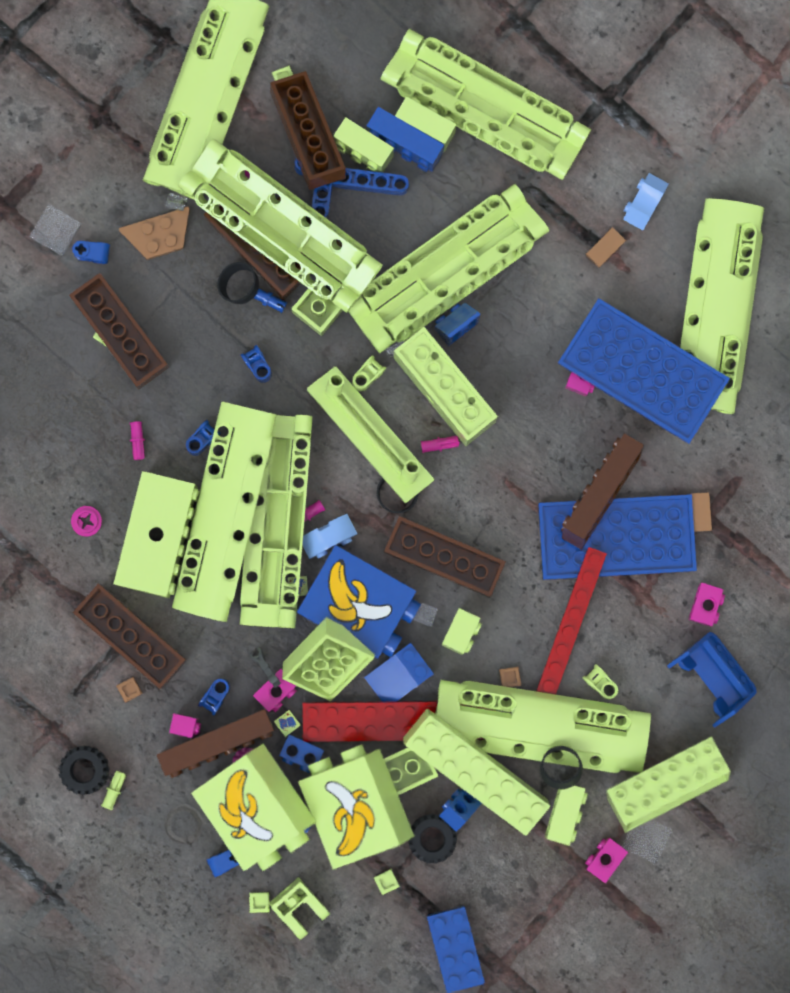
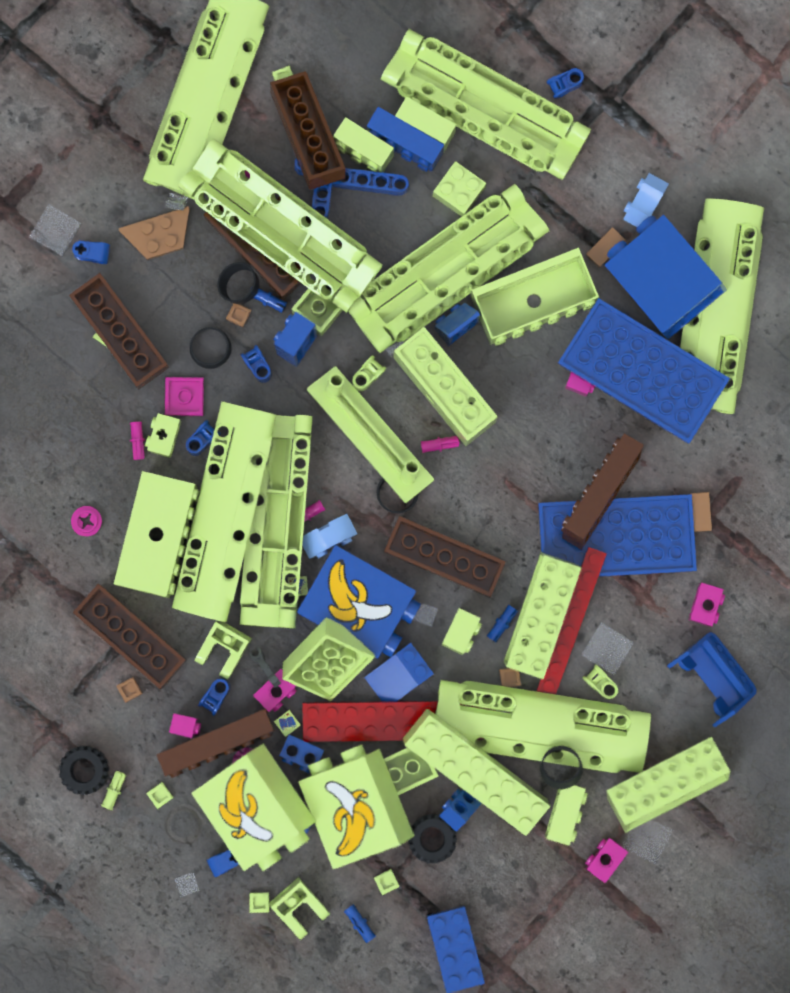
(159, 795): none -> yellowish green tile
(171, 428): none -> yellowish green brick
(184, 396): none -> dark pink tile
(187, 884): none -> clear tile
(216, 364): none -> black tyre
(230, 639): none -> yellowish green brick
(238, 315): none -> medium nougat tile
(295, 338): none -> blue brick
(359, 923): none -> blue pin
(459, 189): none -> yellowish green brick
(502, 623): none -> blue pin
(542, 615): none -> yellowish green piece
(559, 282): none -> yellowish green piece
(564, 83): none -> blue piece
(607, 649): none -> clear tile
(664, 275): none -> blue brick

